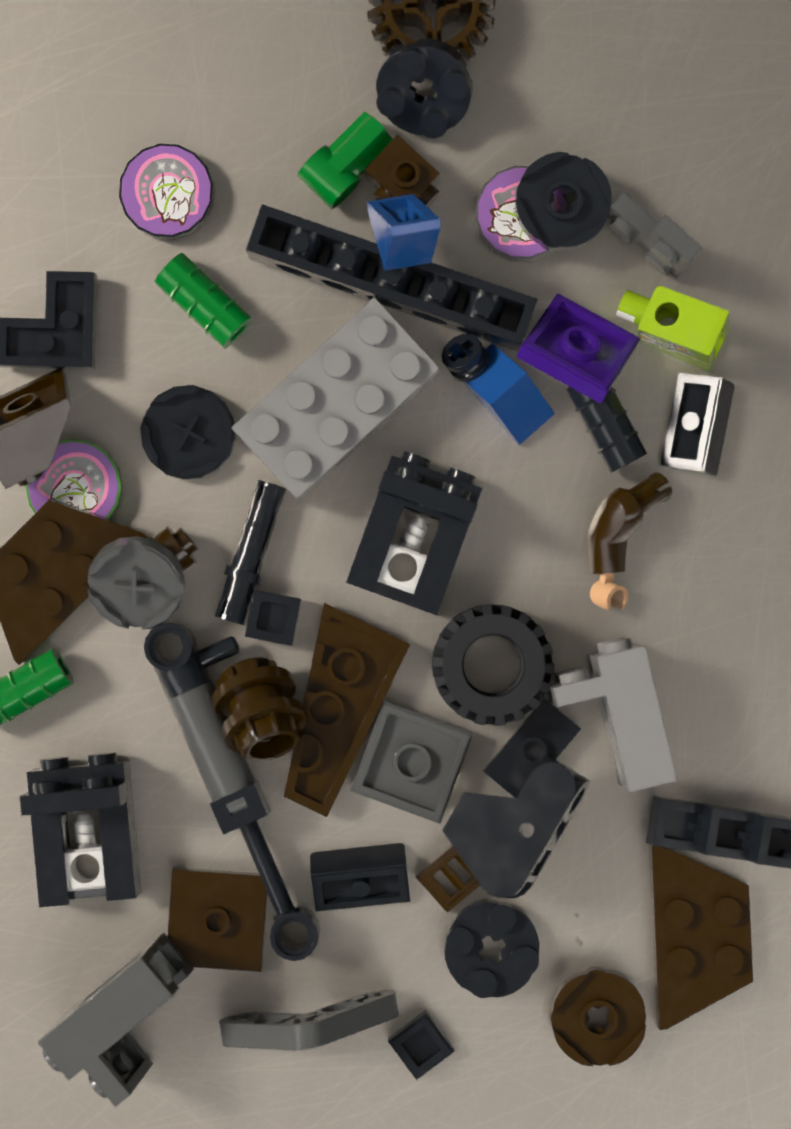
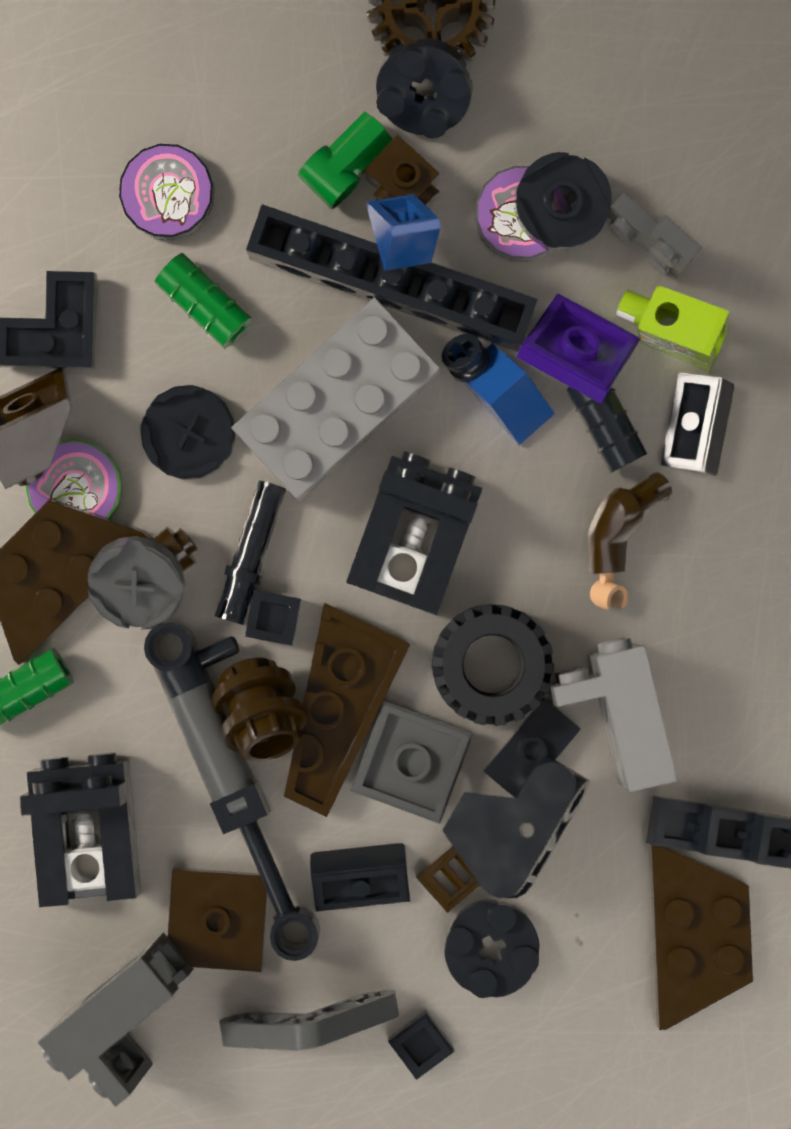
(598, 1045): dark brown plate -> none

